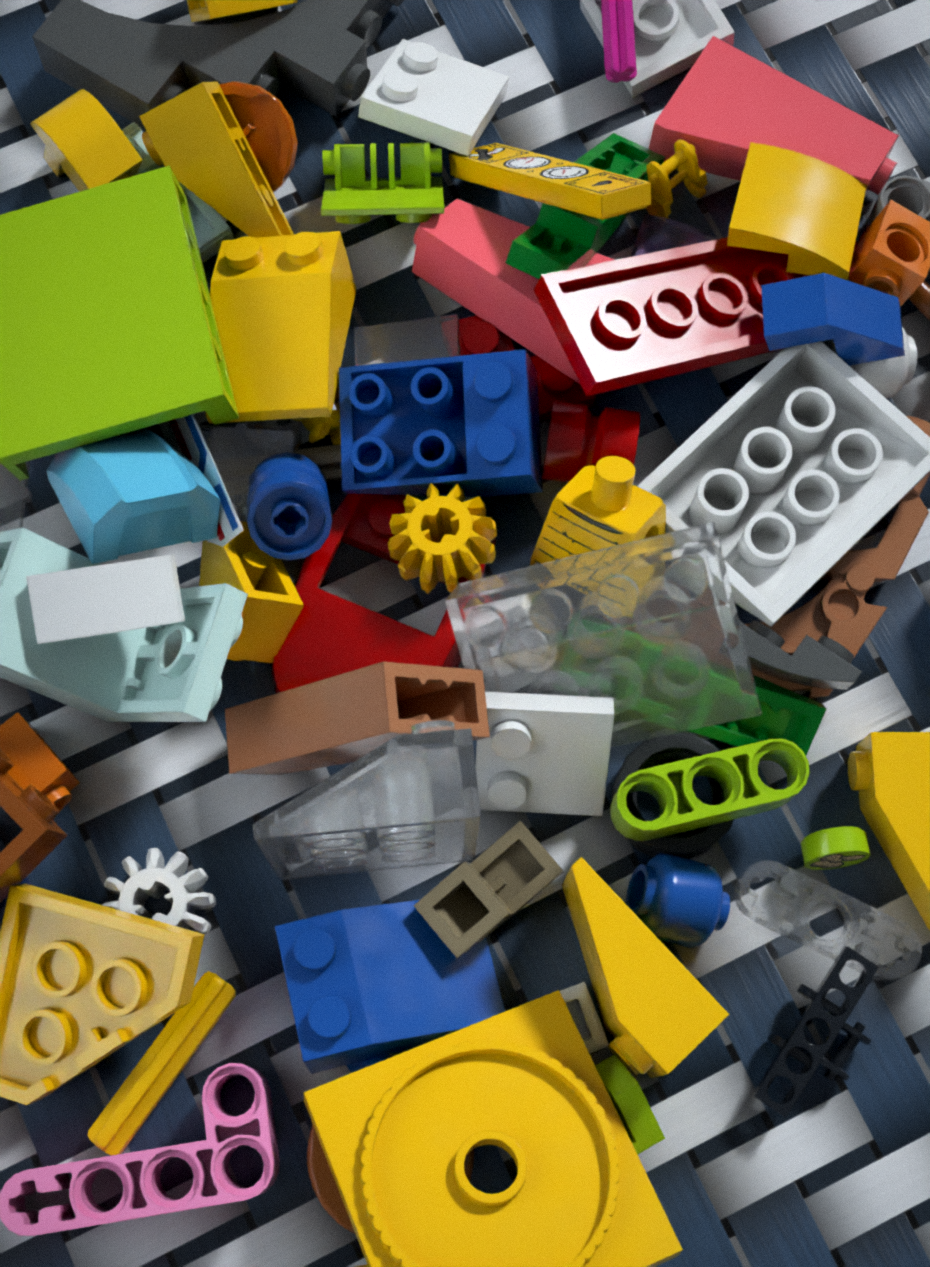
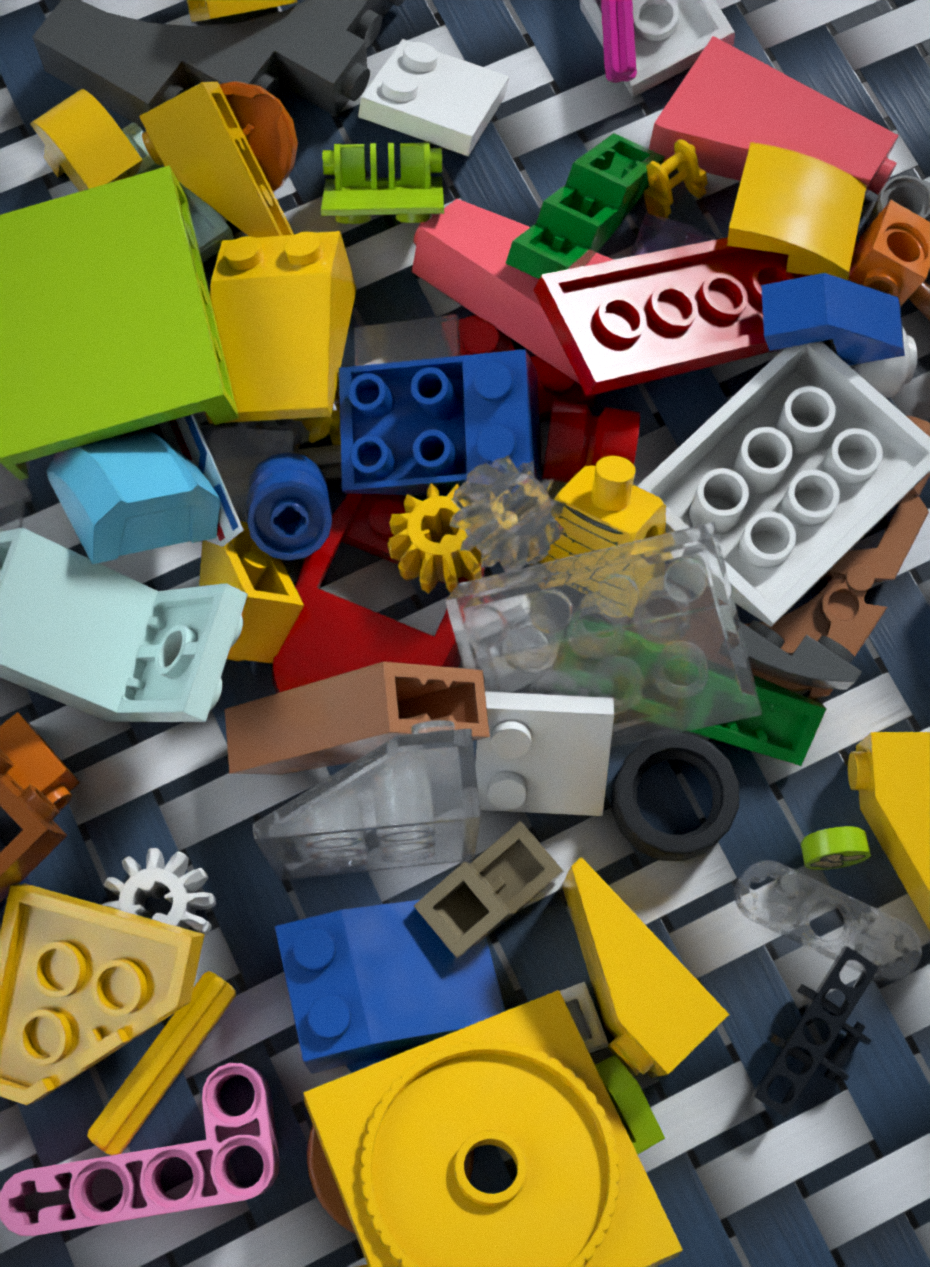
(105, 599): white slope -> none
(507, 514): none -> clear gear
(552, 180): yellow tile -> none
(678, 899): blue head -> none
(734, 770): lime beam -> none

